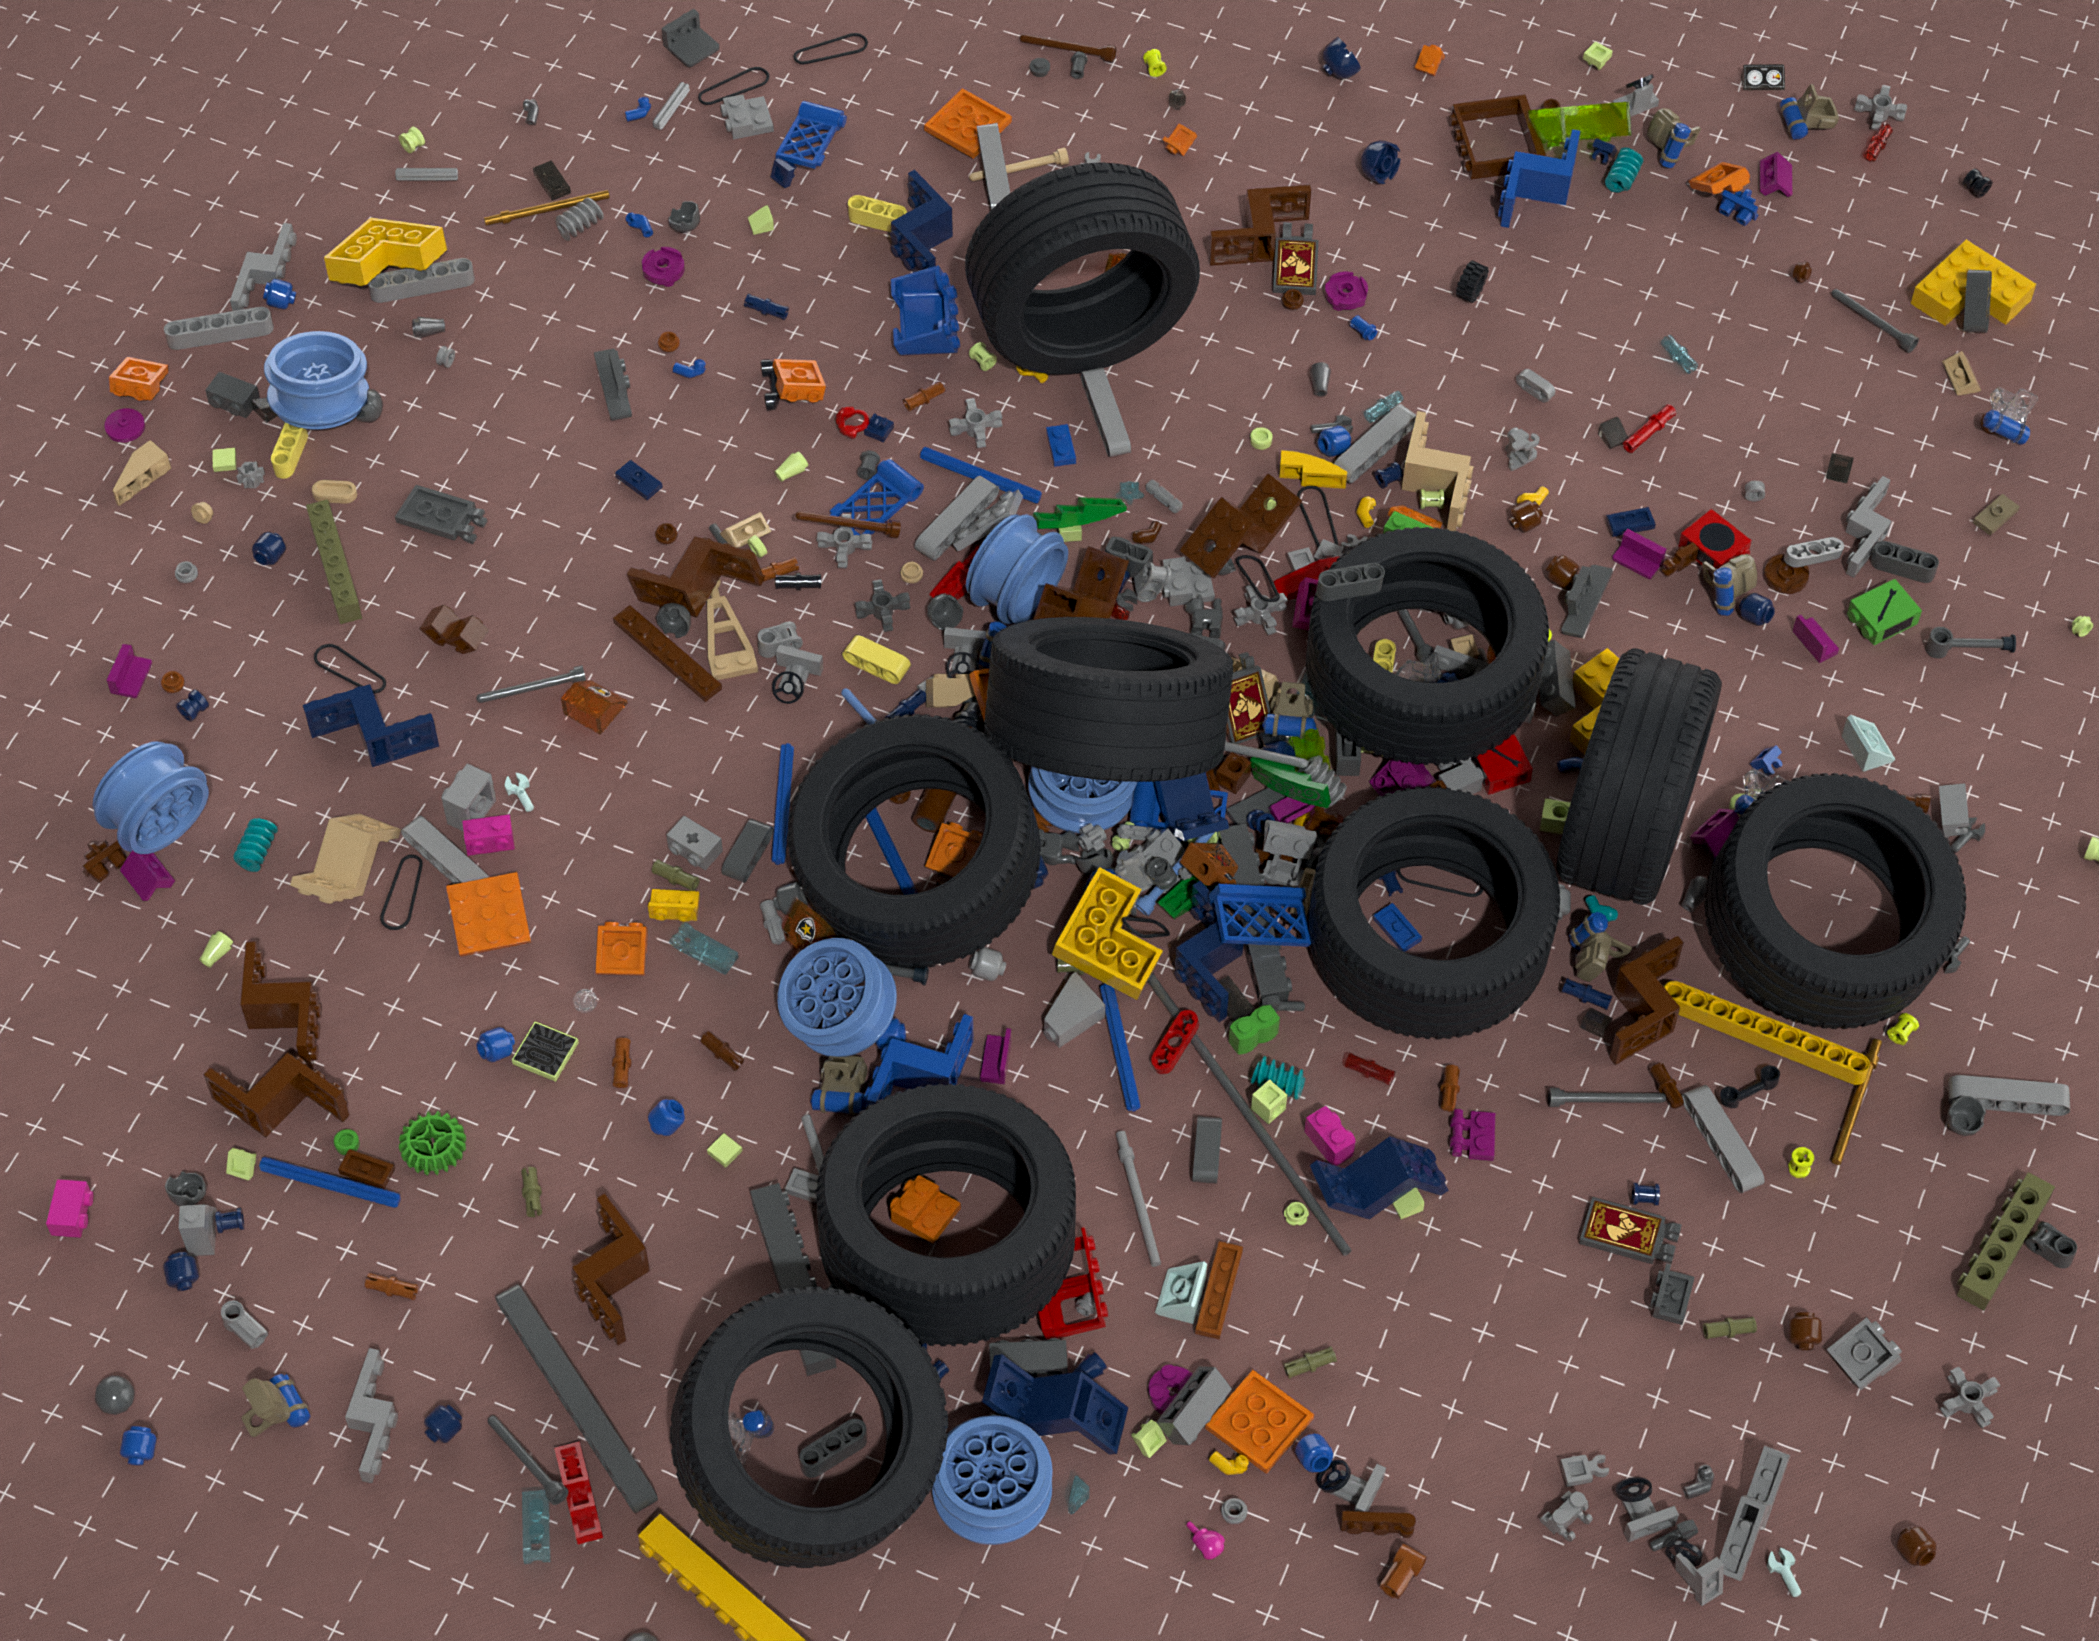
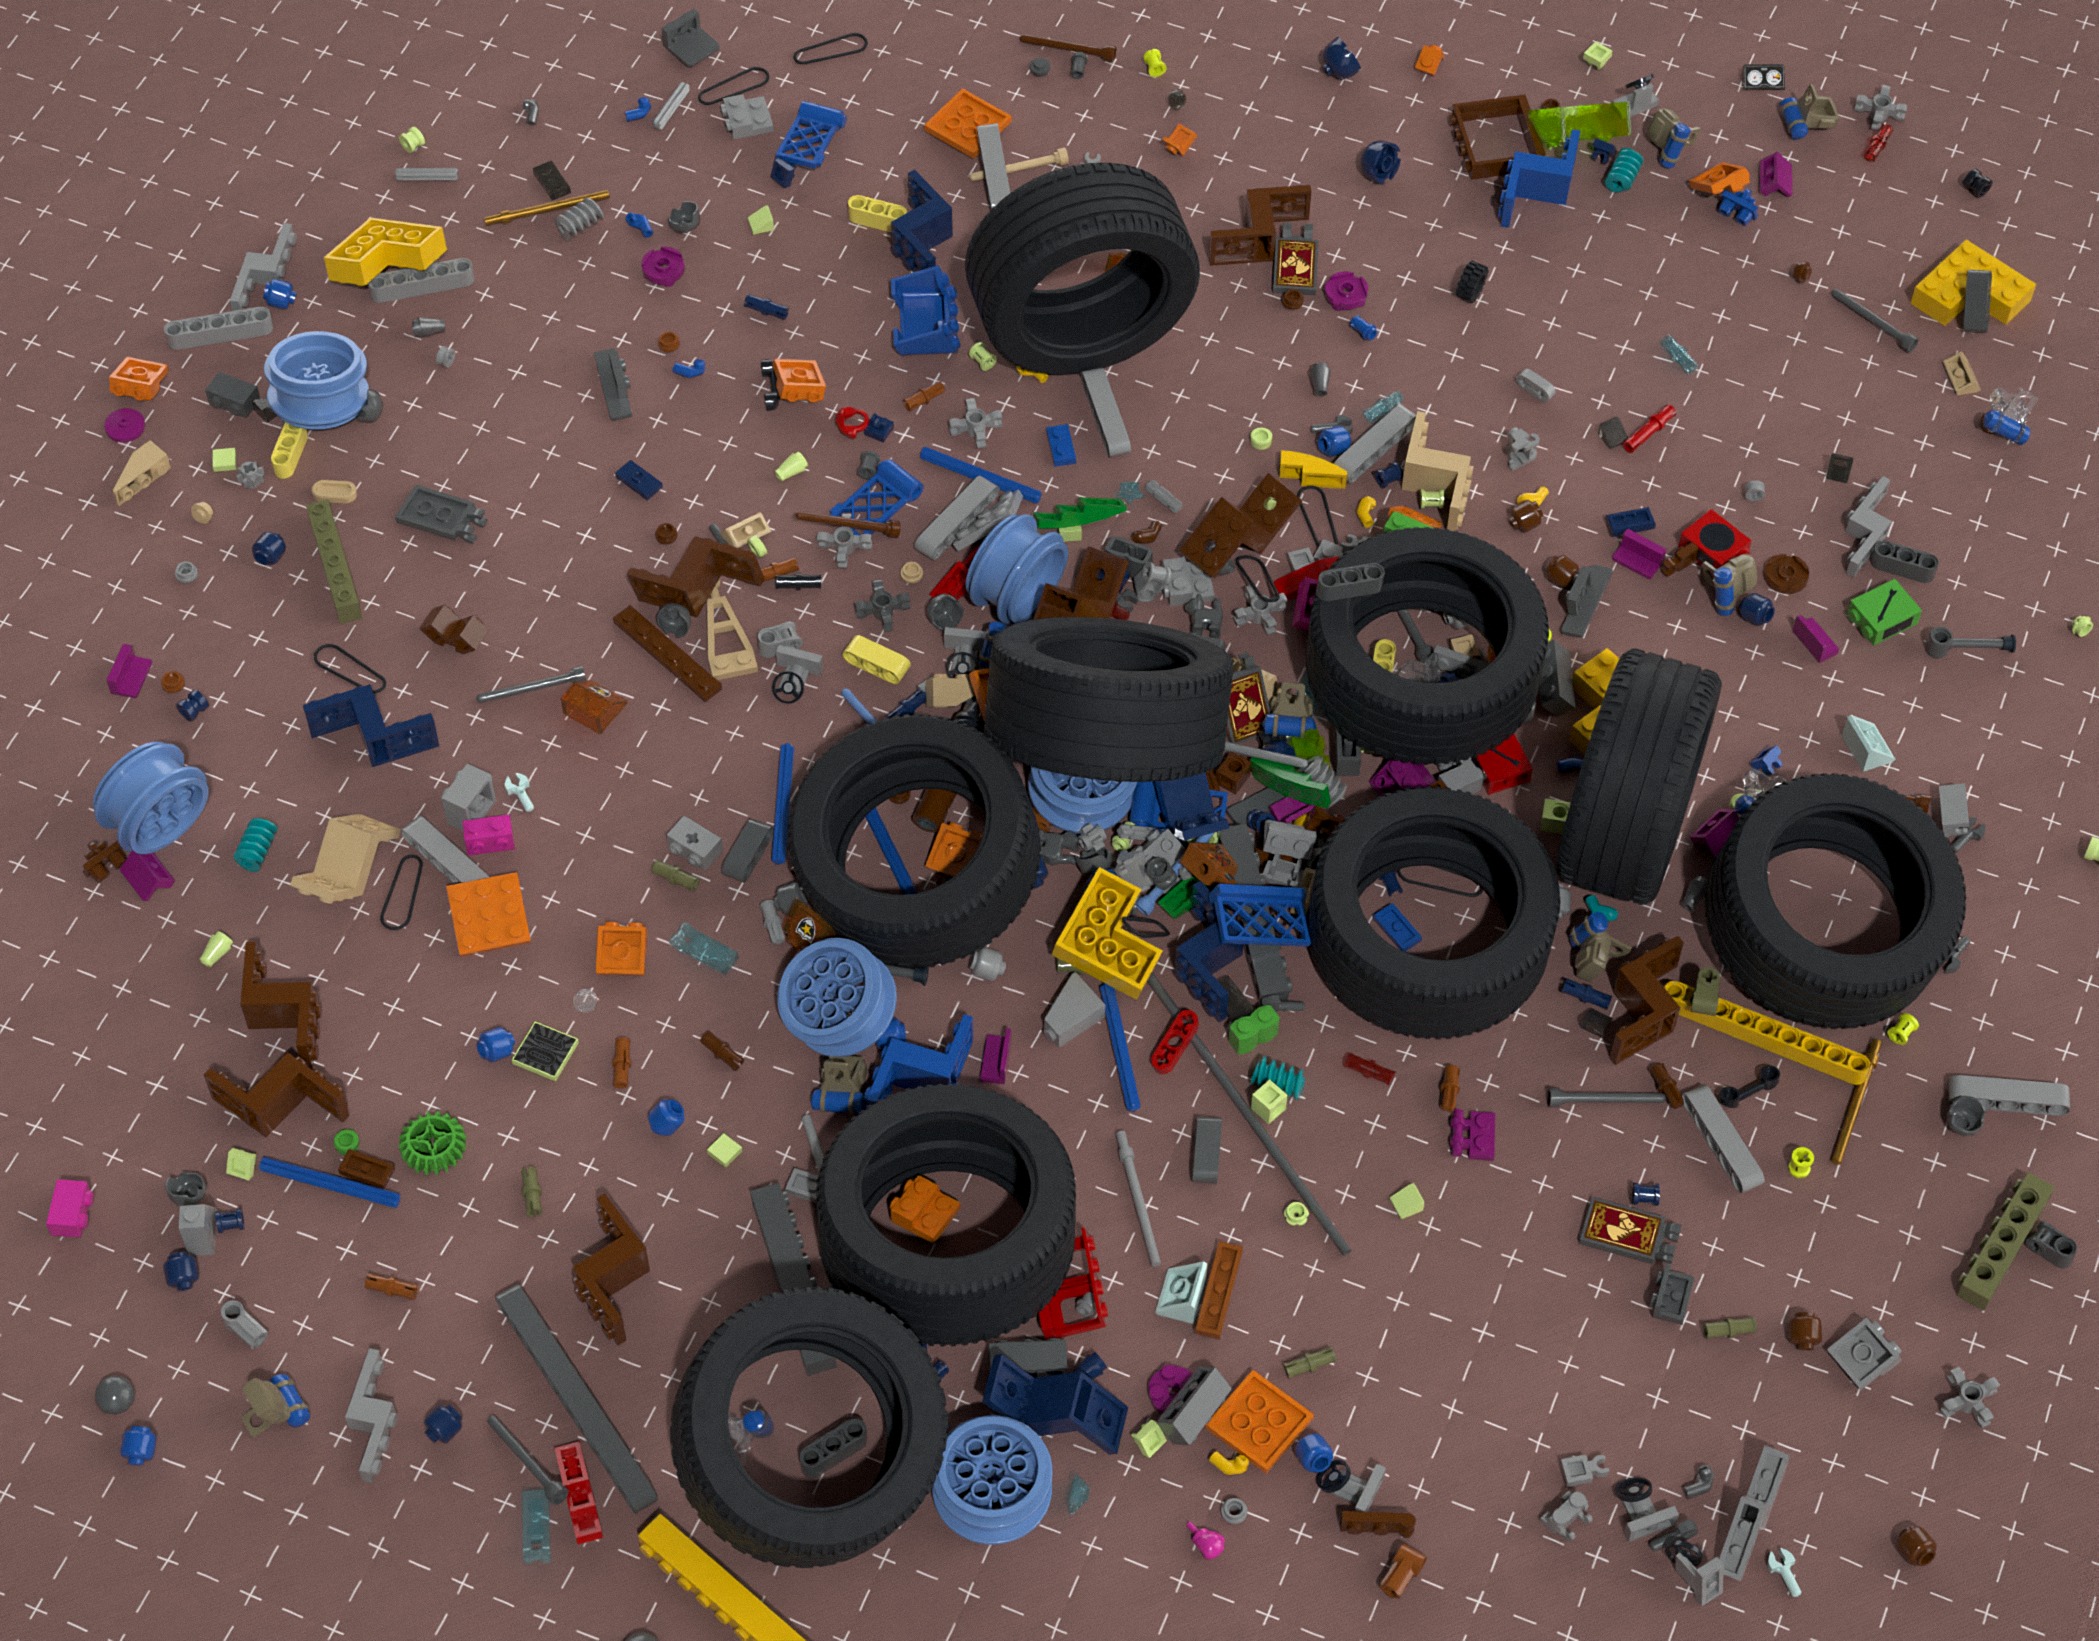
(674, 905): yellow bracket -> none
(1330, 1136): dark pink brick -> none
(1379, 1178): dark blue bracket -> none
(1706, 994): none -> olive piece
(1799, 554): light grey beam -> none
(1996, 514): dark tan plate -> none

